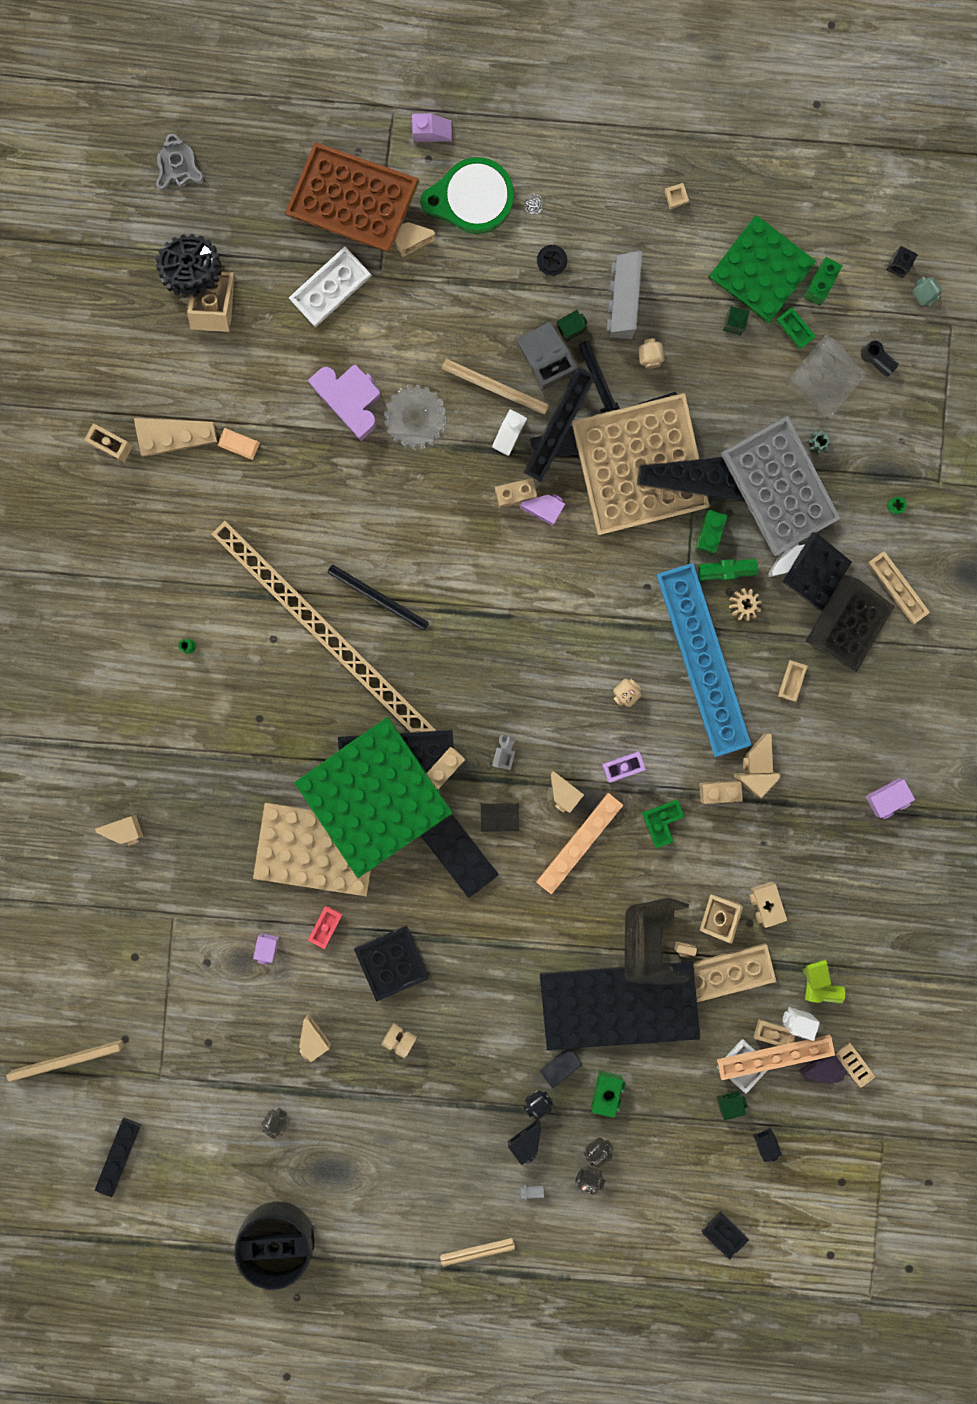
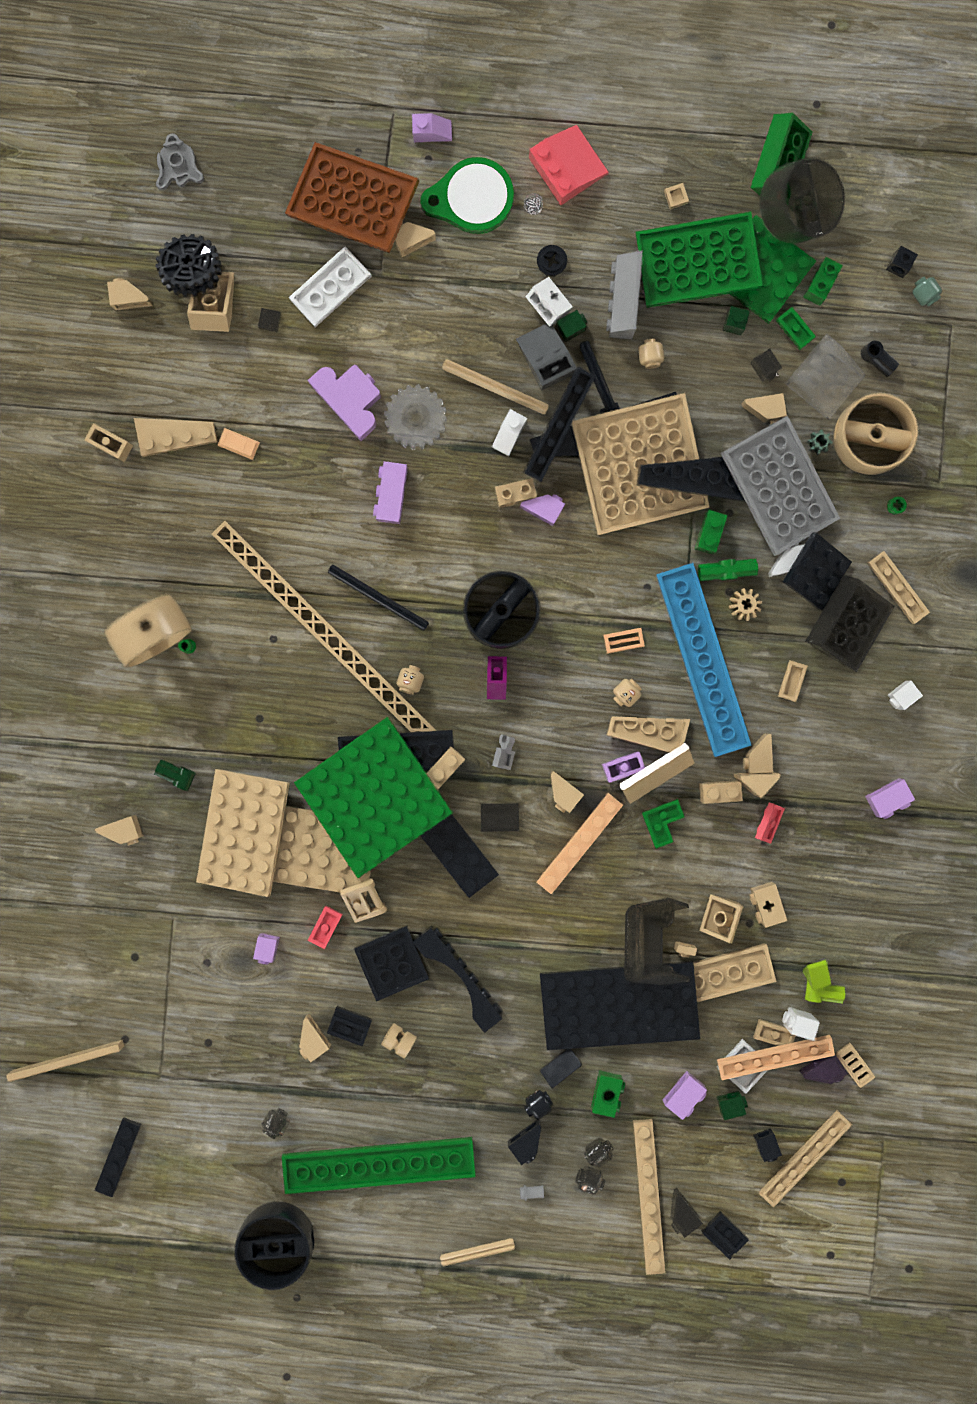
(126, 296): none -> tan slope
(148, 631): none -> tan cylinder
(179, 776): none -> dark green piece
(243, 832): none -> tan plate
(269, 320): none -> clear smoke plate
(349, 1026): none -> black plate
(357, 903): none -> tan plate
(378, 1165): none -> green plate
(390, 492): none -> lavender brick
(410, 680): none -> tan head
(432, 946): none -> black arch
(496, 677): none -> magenta slope
(510, 599): none -> black cylinder
(549, 301): none -> white brick
(567, 163): none -> coral slope
(640, 638): none -> light nougat tile
(649, 1196): none -> tan plate
(653, 733): none -> tan wing
(657, 773): none -> tan tile
(683, 1215): none -> clear smoke slope
(685, 1095): none -> lavender brick
(699, 259): none -> green plate
(766, 366): none -> clear smoke brick
(766, 408): none -> tan slope
(769, 823): none -> coral plate
(784, 143): none -> green slope
(804, 179): none -> clear smoke cylinder
(805, 1158): none -> tan tile
(888, 437): none -> tan cylinder
(904, 695): none -> white brick

